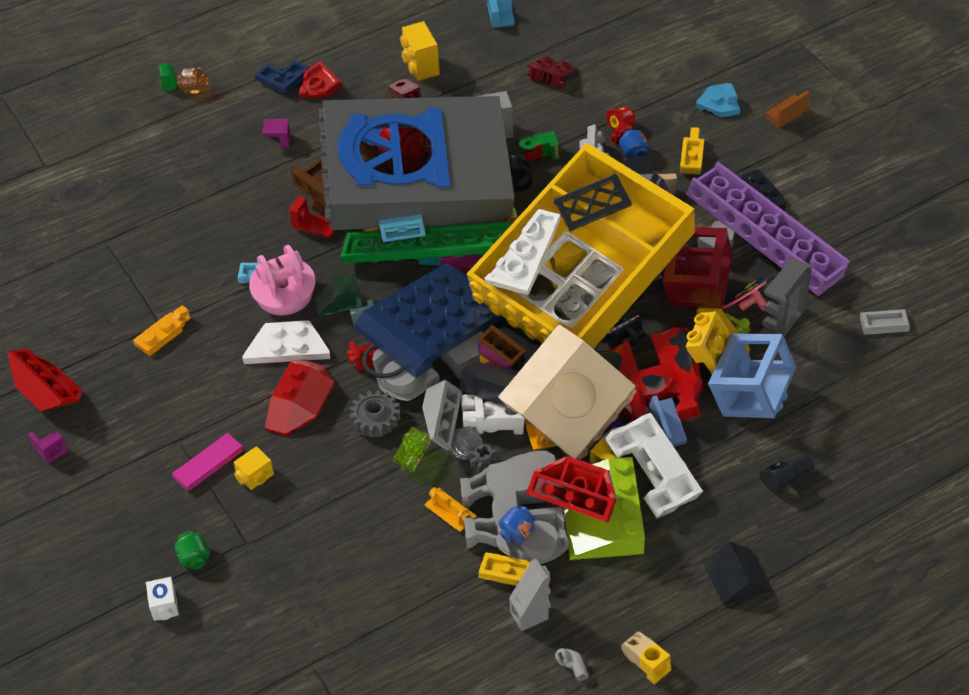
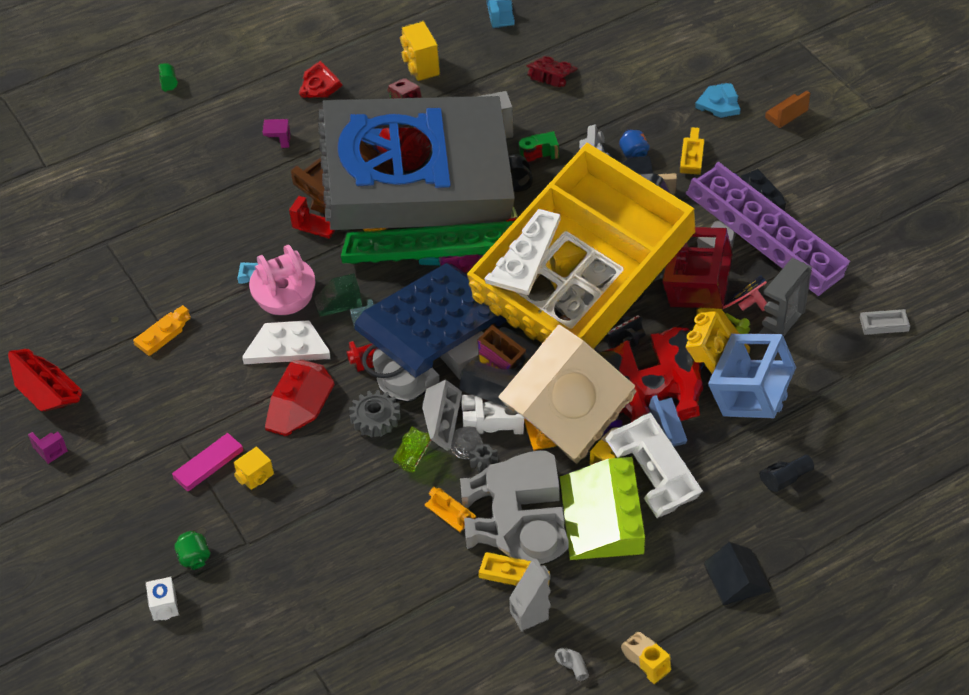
(192, 80): clear orange head -> none
(283, 79): dark blue plate -> none
(401, 225): medium azure tile -> none
(517, 525): blue head -> none
(575, 487): red wedge -> none
(589, 218): black window -> none
(620, 121): red piece -> none

